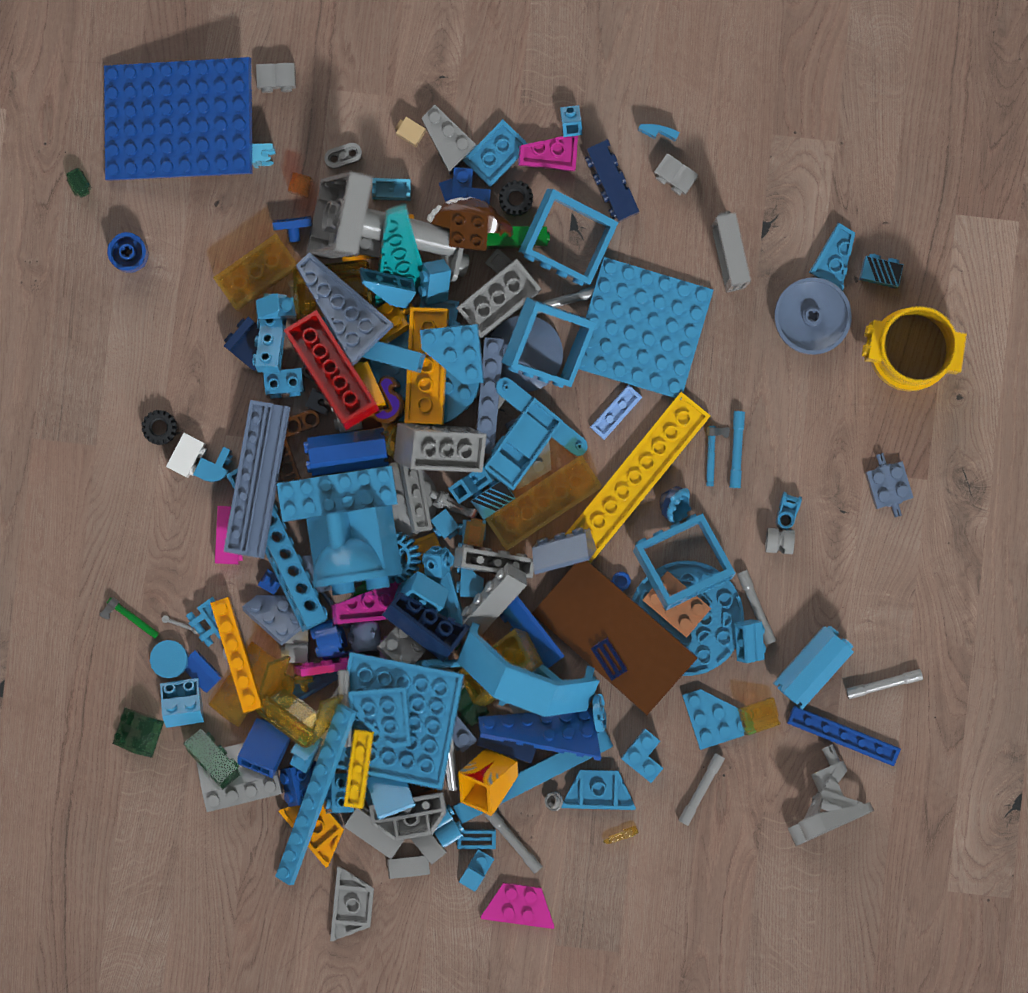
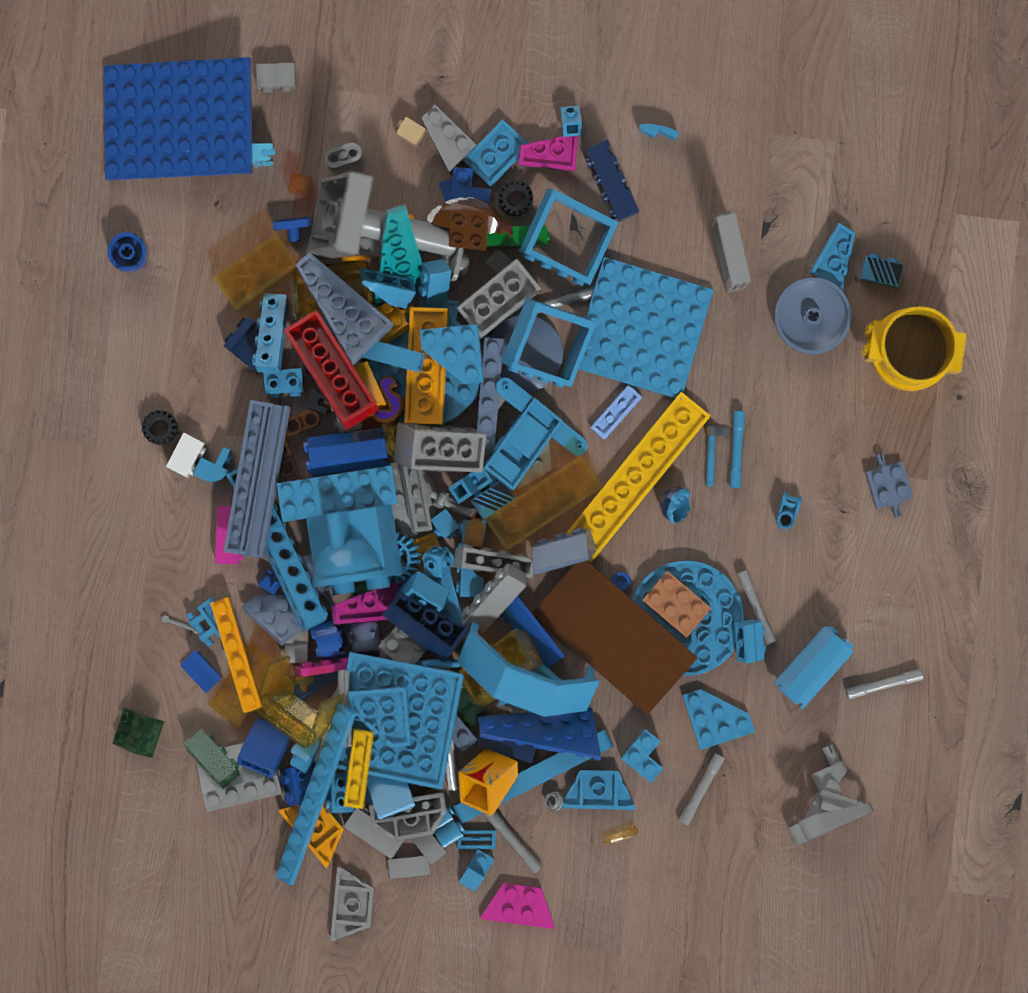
(78, 183): clear green brick -> none
(113, 604): green piece -> none
(169, 659): dark azure tile -> none
(181, 703): dark azure slope -> none
(274, 307): dark azure slope -> none
(391, 189): medium azure hinge -> none
(599, 714): dark azure tile -> none
(602, 662): clear blue tile -> none
(671, 601): dark azure window -> none
(675, 174): light grey brick -> none
(759, 716): clear yellow plate -> none
(781, 541): light grey wheel -> none
(843, 735): blue tile -> none

